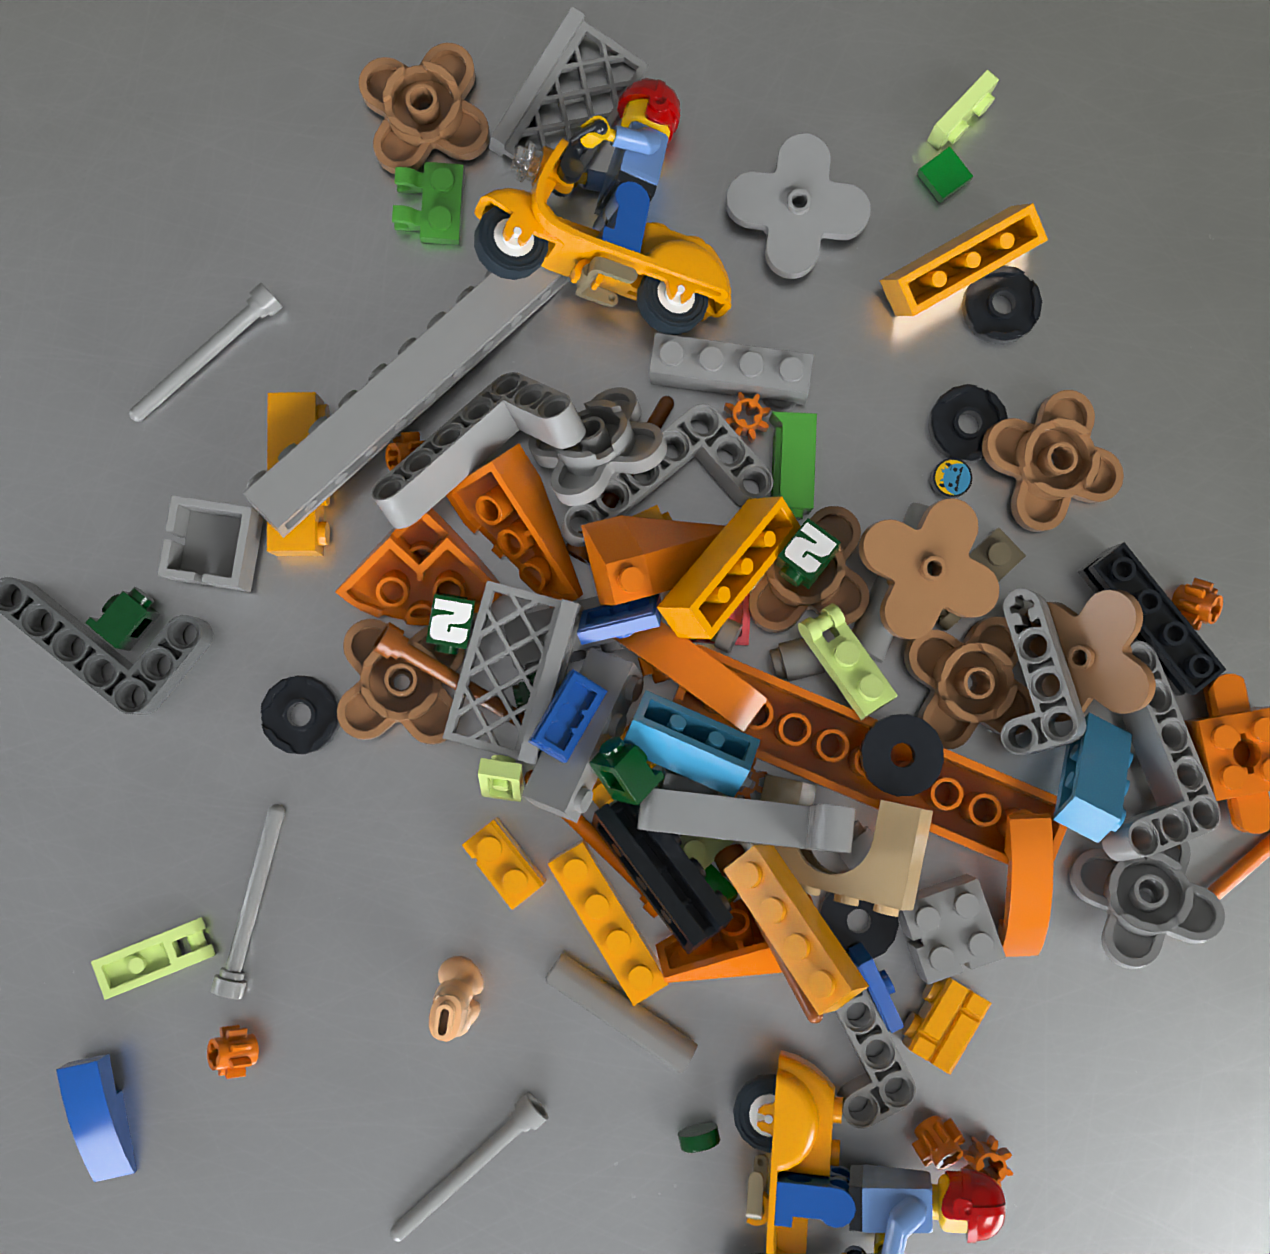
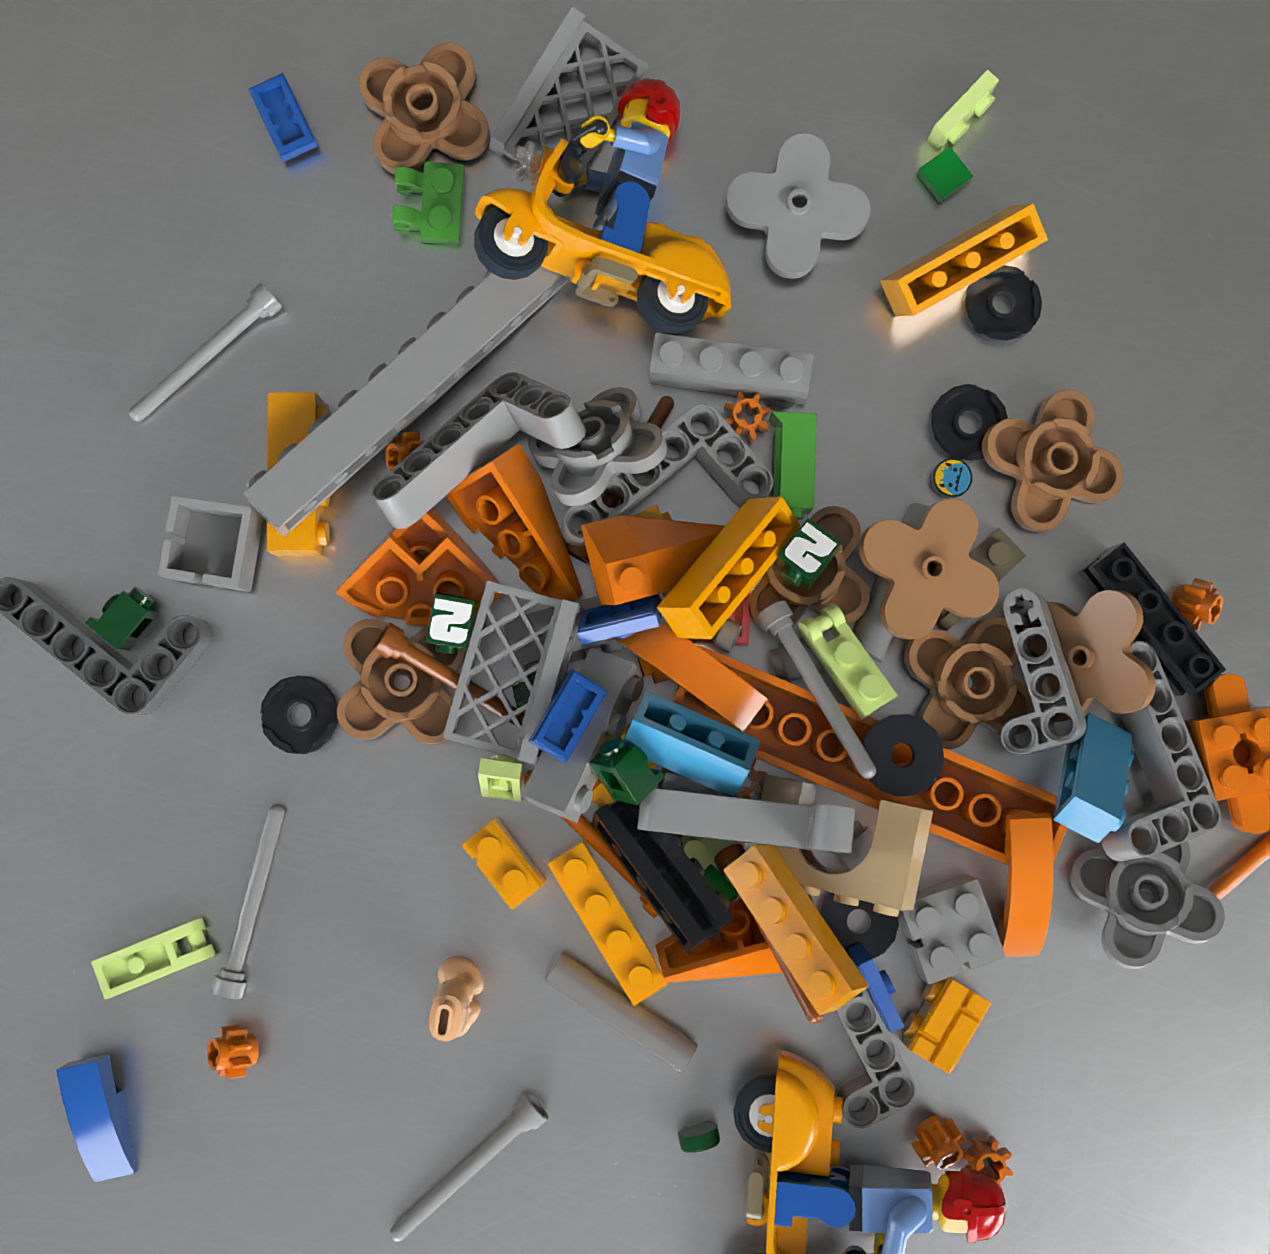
(283, 117): none -> blue plate
(779, 621): none -> light grey piece

